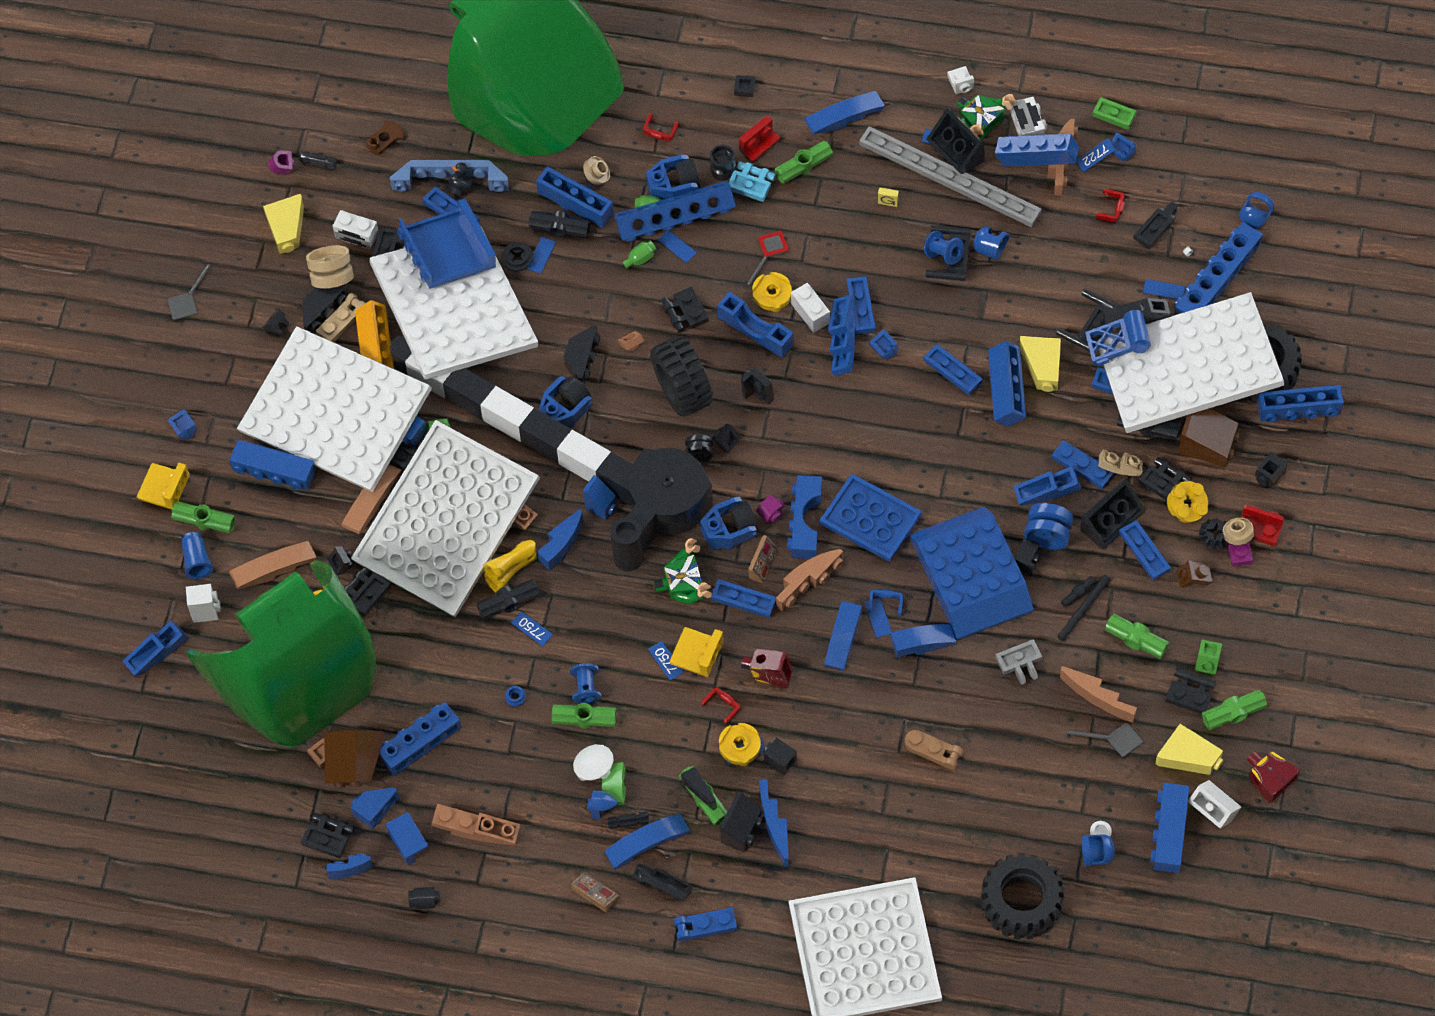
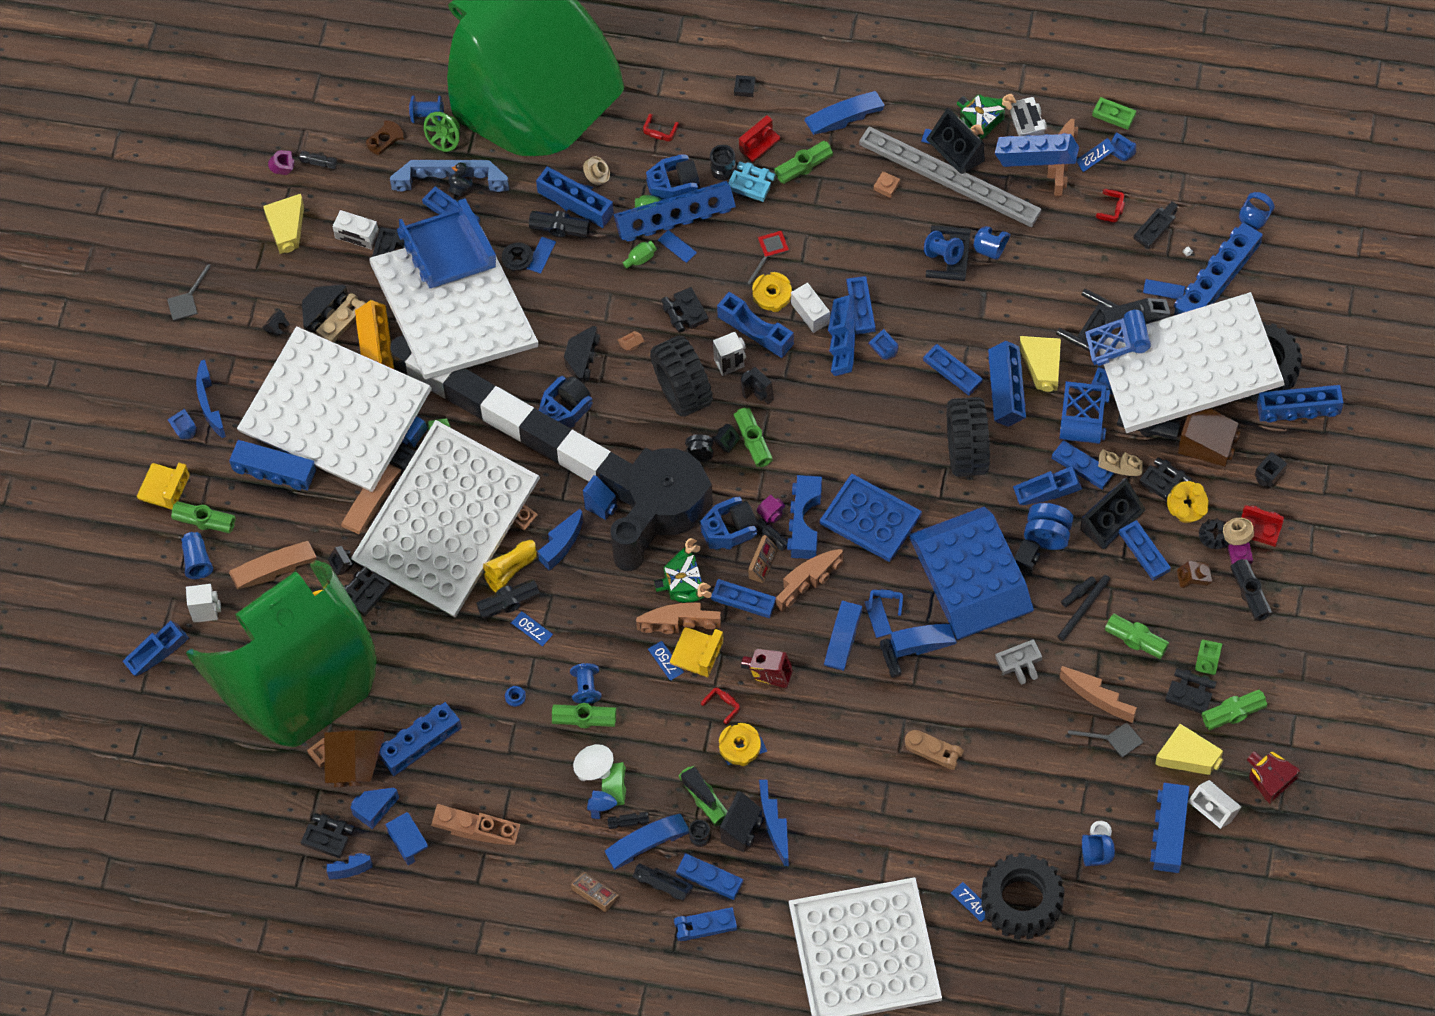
(203, 381): none -> blue slope
(330, 266): tan wheel -> none
(423, 109): none -> blue hose
(423, 898): black brick -> none
(444, 129): none -> bright green wheel
(669, 617): none -> nougat slope
(702, 829): none -> black wheel
(709, 876): none -> blue plate
(729, 353): none -> white brick
(748, 428): none -> bright green piece
(772, 534): none -> black axle
(779, 755): black brick -> none
(886, 184): none -> nougat plate
(888, 197): light yellow tile -> none
(890, 658): none -> black axle
(961, 80): white bracket -> none
(968, 436): none -> black tyre
(969, 900): none -> blue sticker
(1083, 428): none -> blue piece
(1255, 600): none -> black piece

